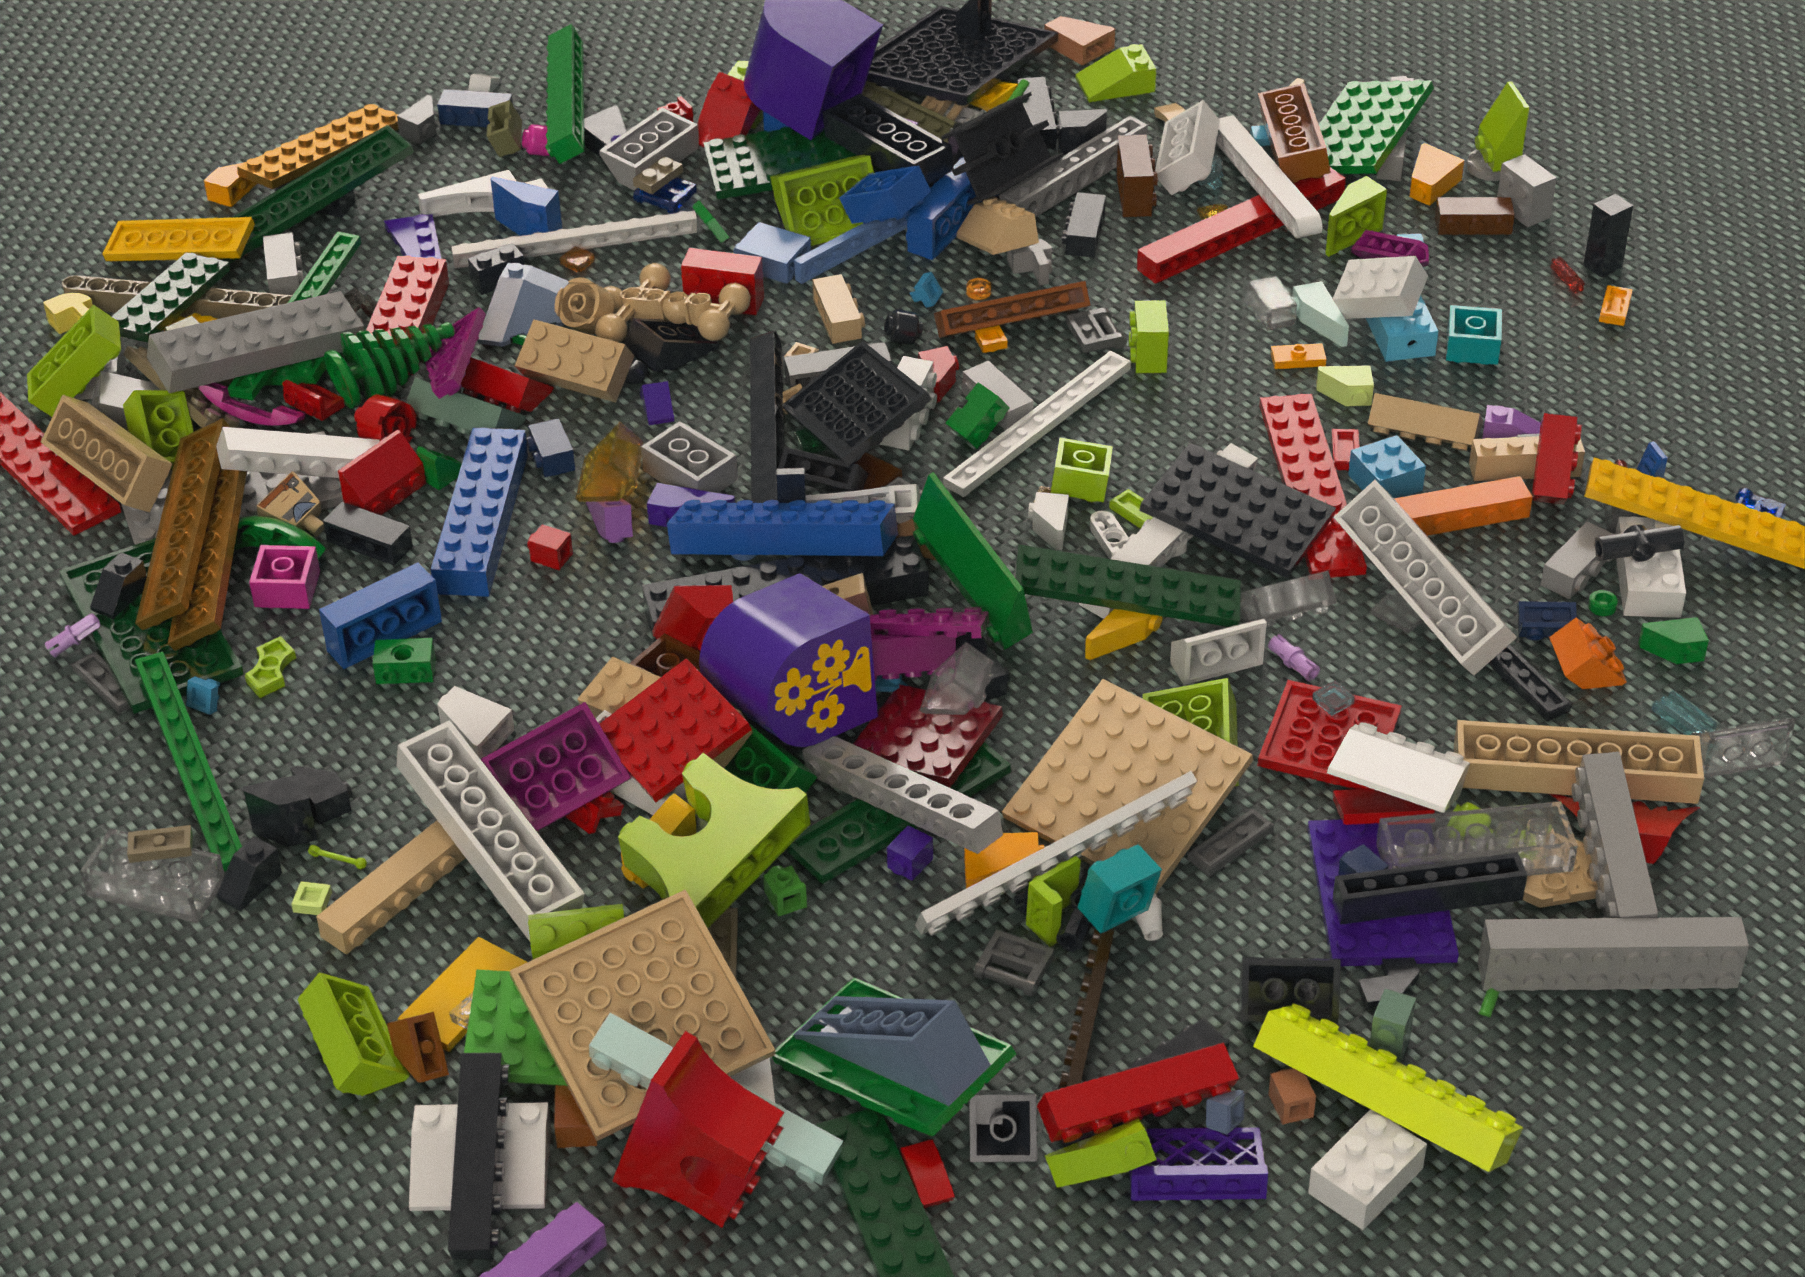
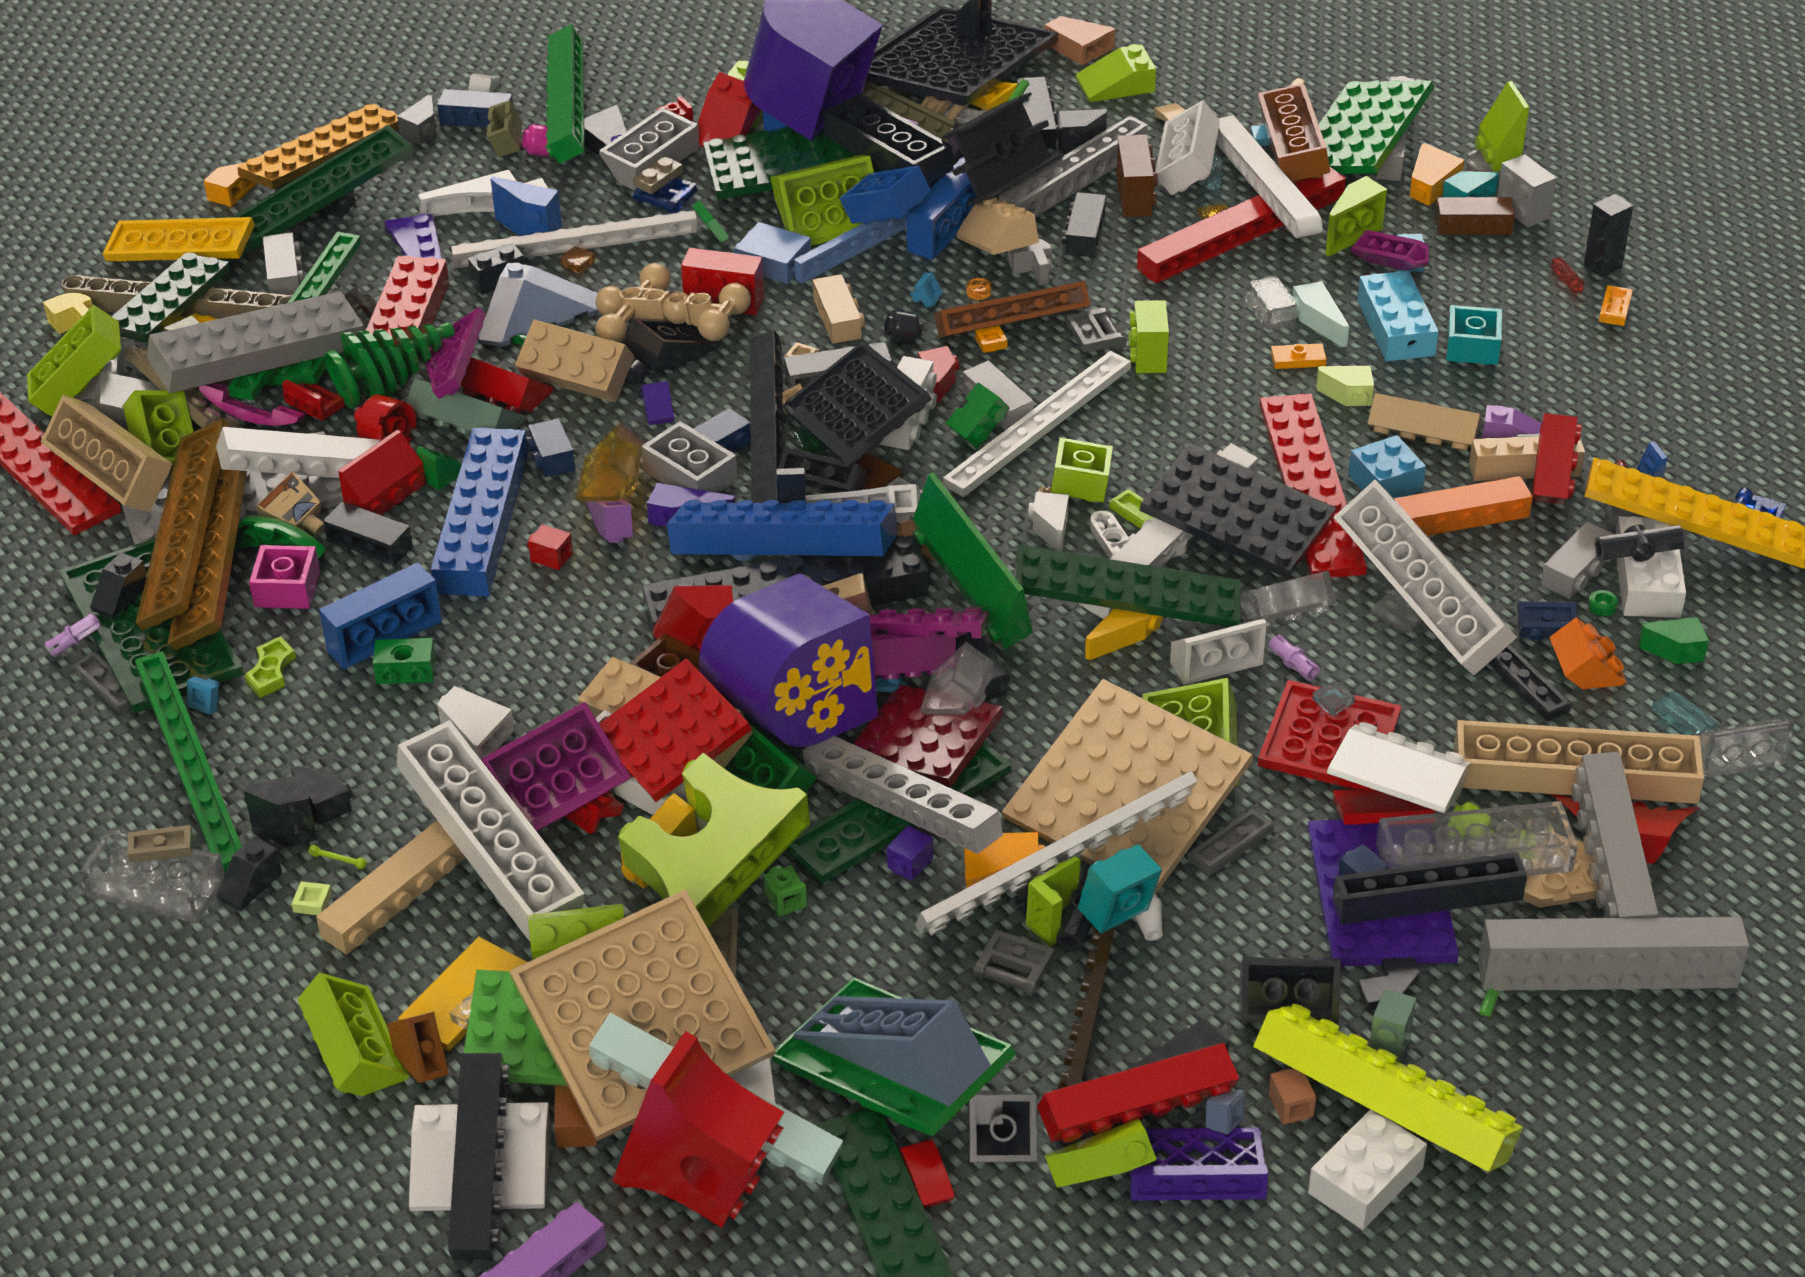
(583, 304): tan brick -> none
(727, 430): none -> brick
(1342, 443): tile -> none
(1380, 287): white brick -> none
(1471, 184): none -> teal slope

